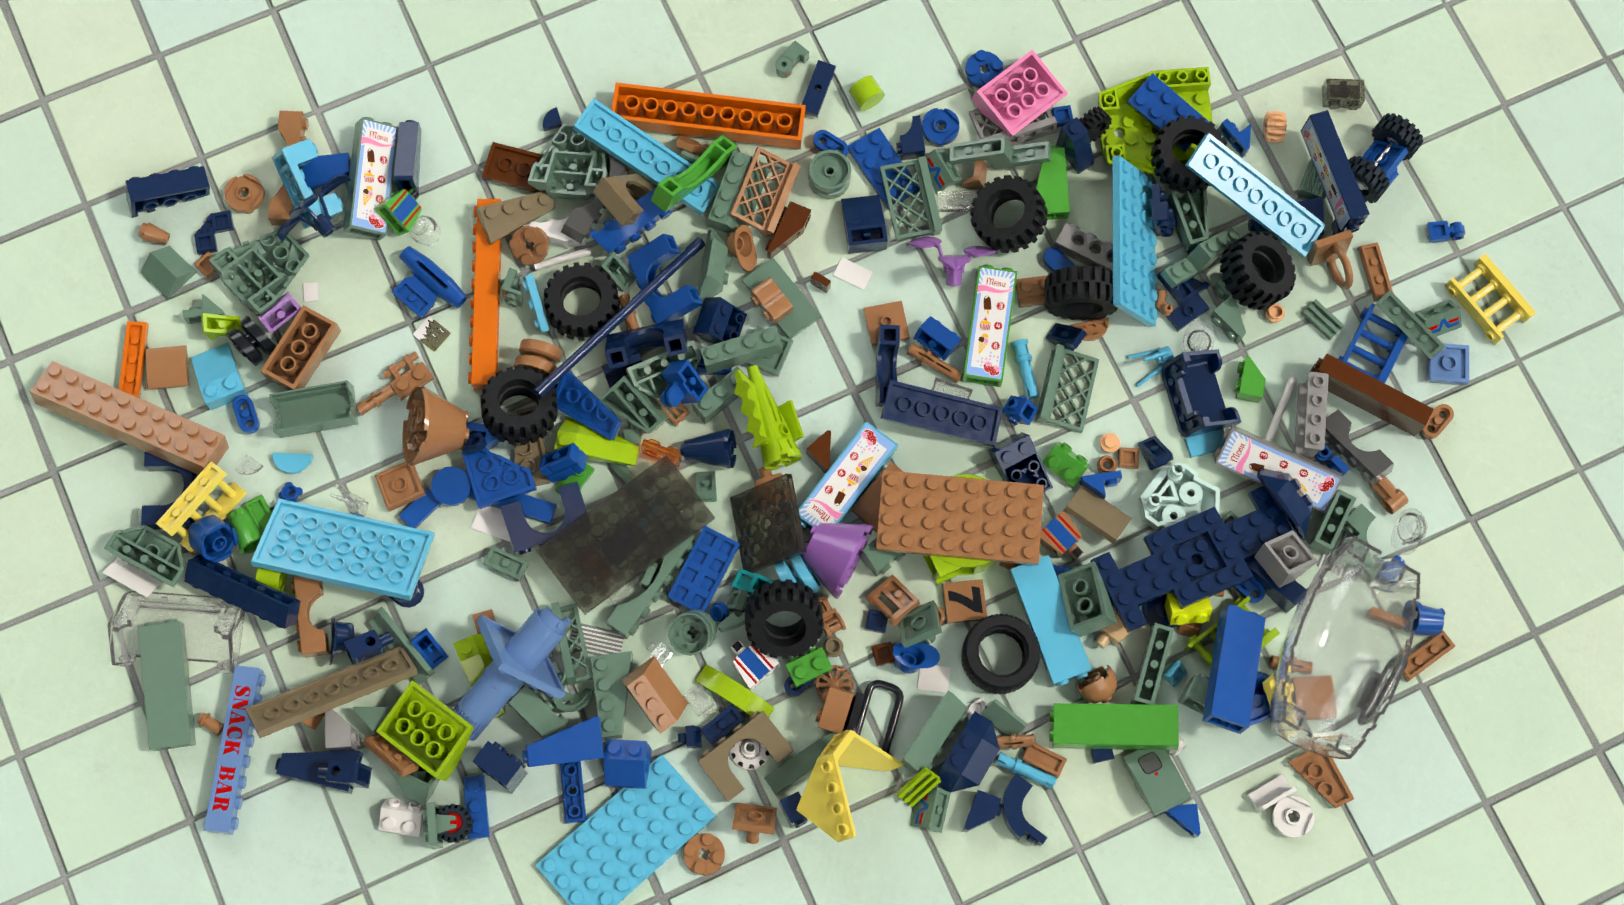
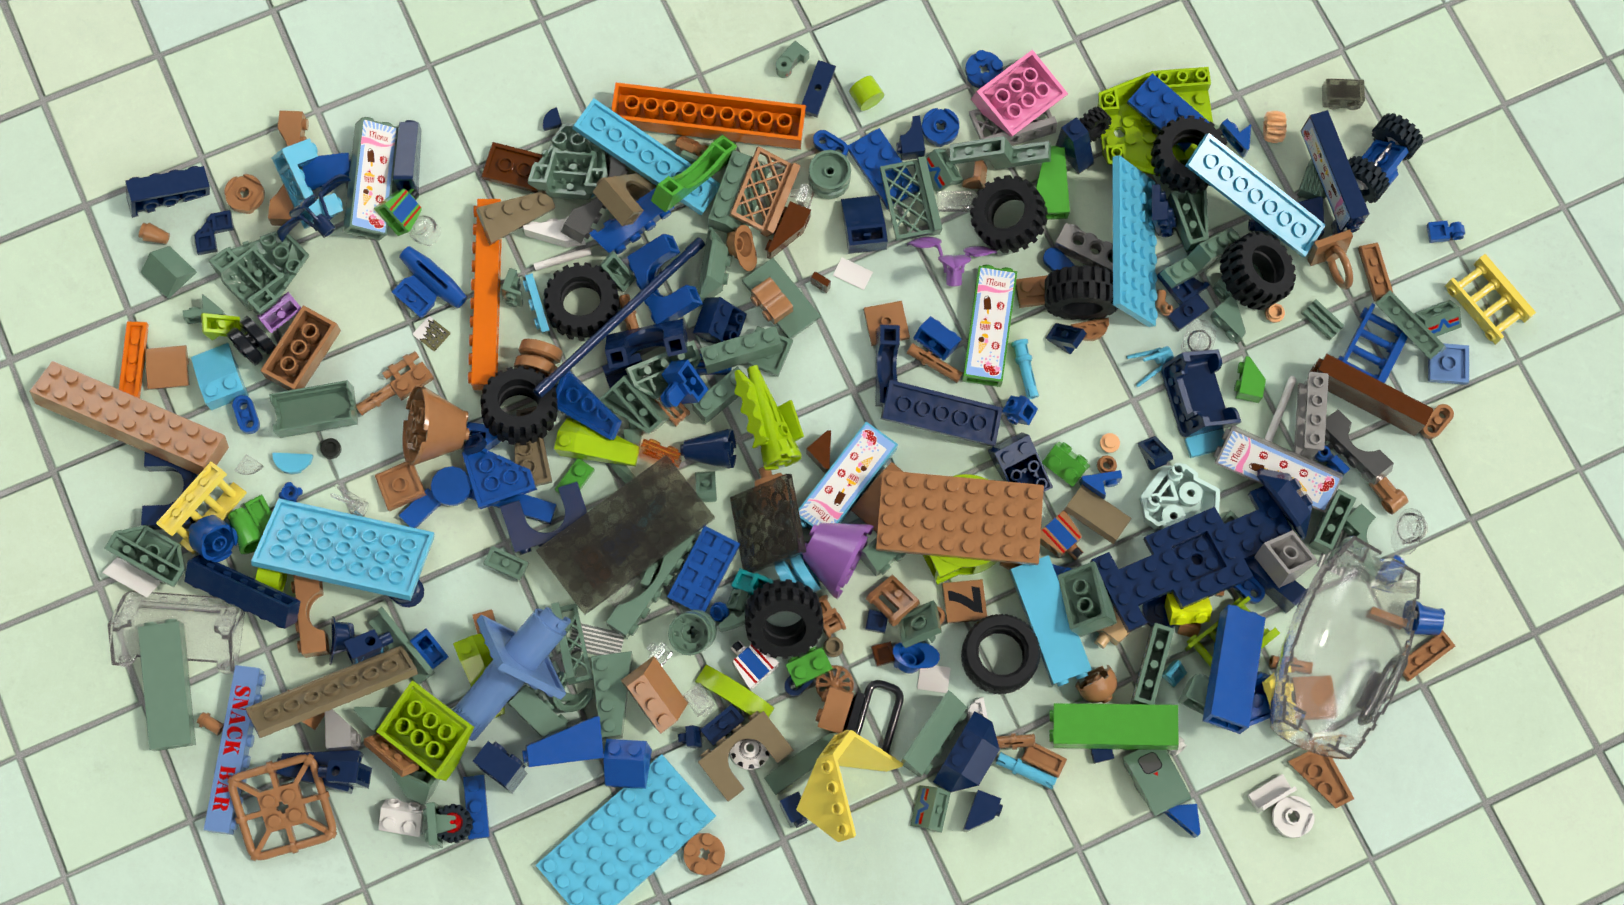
(204, 266): medium nougat tile -> none
(276, 819): none -> medium nougat plate
(310, 291): white sticker -> none
(330, 448): none -> pearl dark grey tile
(491, 521): white sticker -> none
(530, 234): medium nougat plate -> none
(563, 463): blue brick -> none
(573, 803): blue tile -> none
(754, 820): medium nougat tile -> none
(803, 195): none -> clear tile
(921, 788): lime tile -> none
(951, 388): clear tile -> none
(1003, 718): sand green slope -> none
(1012, 811): dark blue arch -> none
(1051, 384): sand green fence -> none
(1062, 115): blue tile -> none
(1128, 458): medium nougat tile -> none

